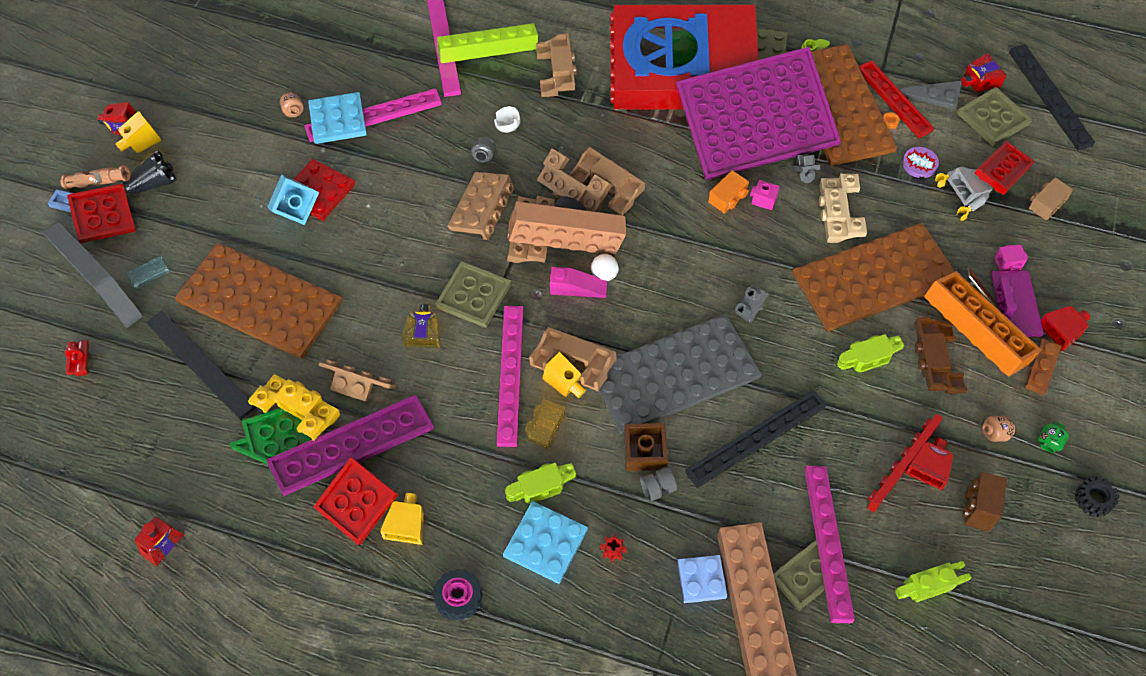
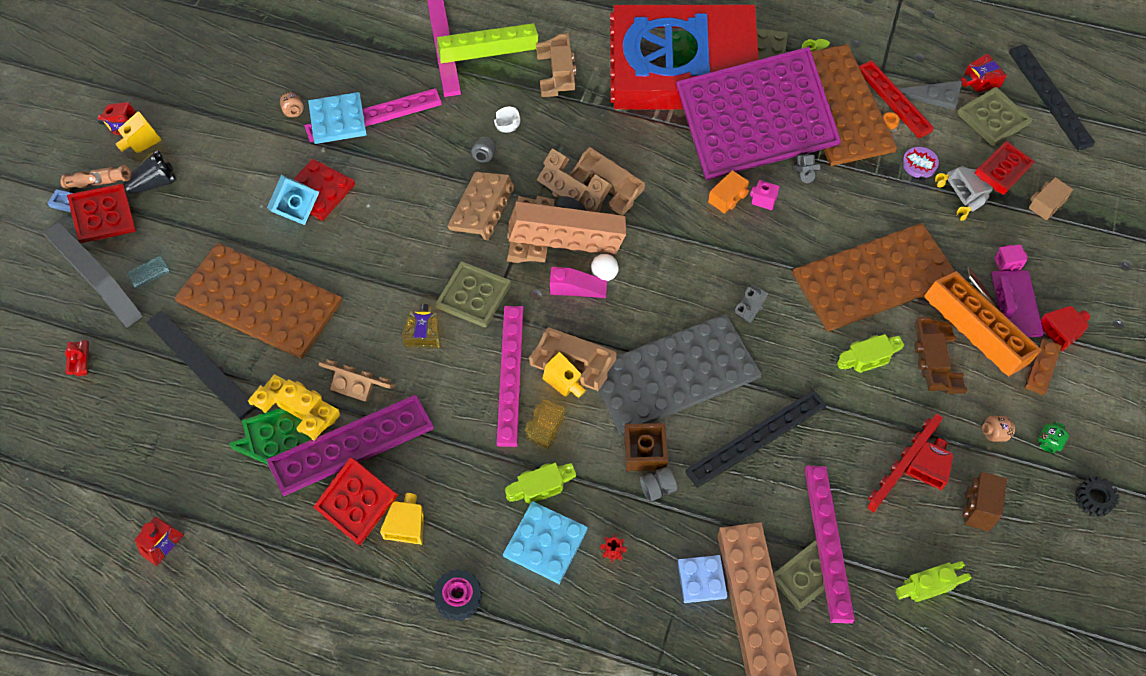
(836, 209): tan bracket -> none

